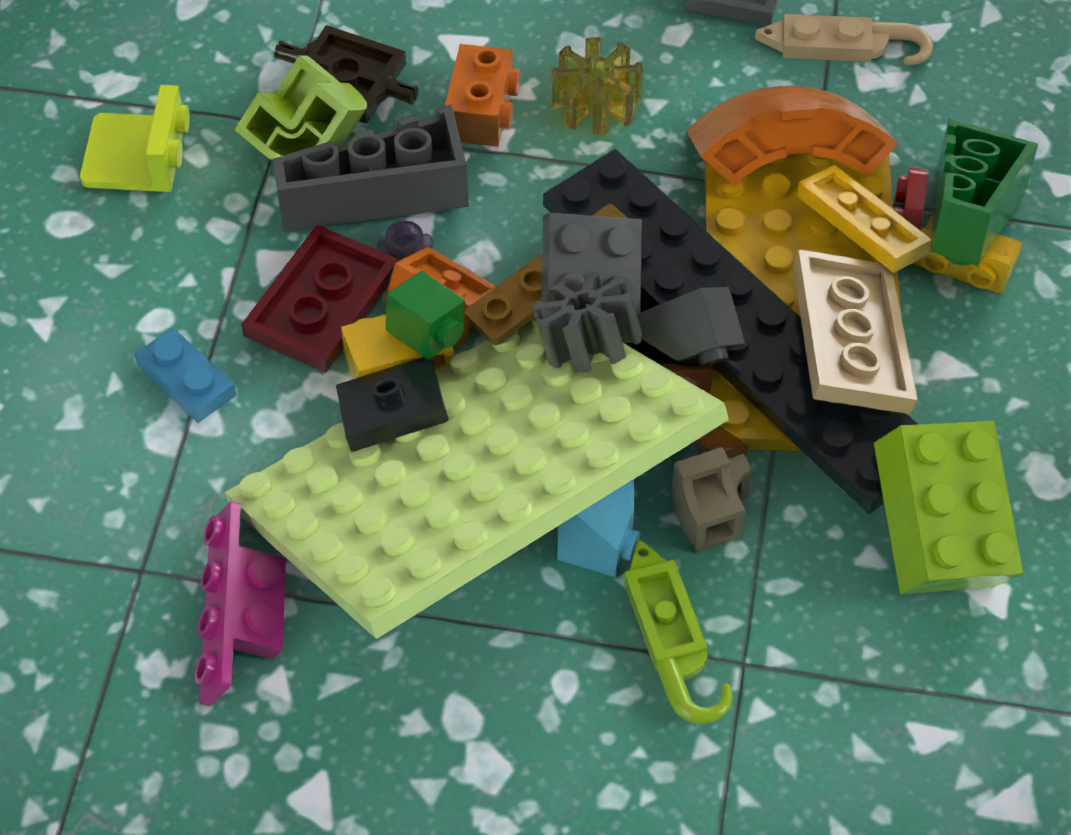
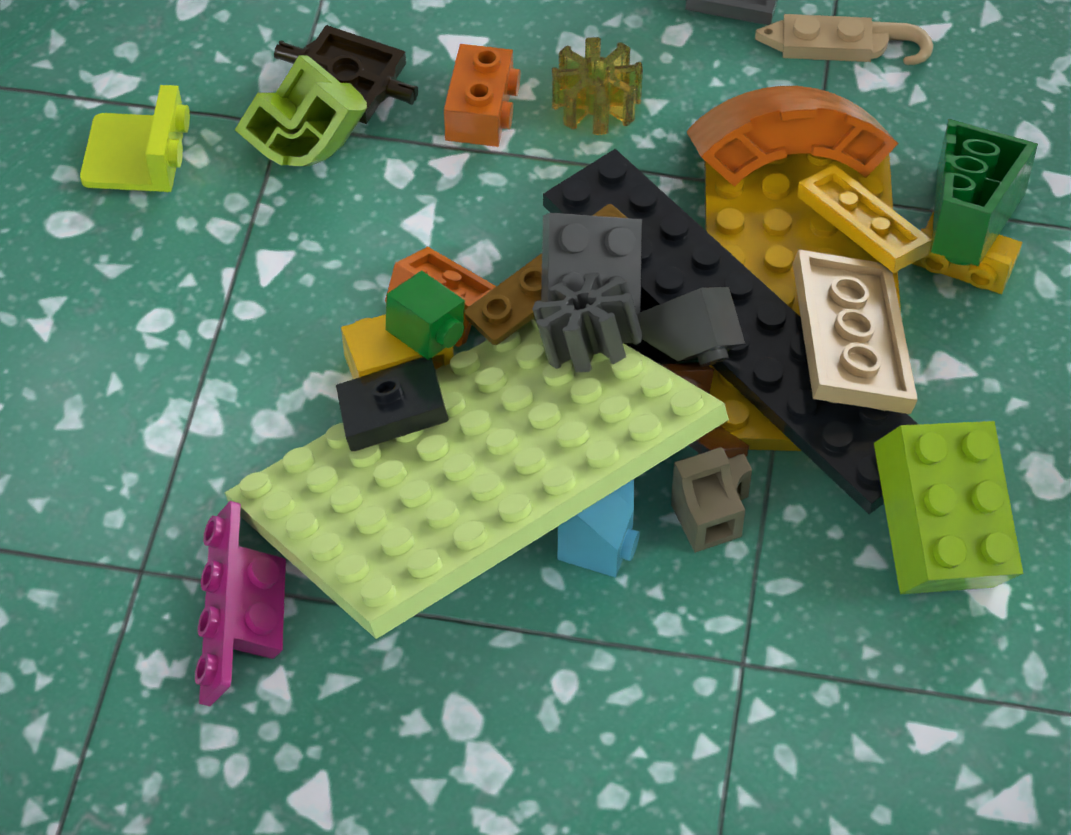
(185, 374): dark azure plate -> none
(317, 292): dark red plate -> none
(374, 175): dark grey wedge -> none
(404, 239): clear purple plate -> none
(671, 632): lime plate -> none
(912, 192): red plate -> none

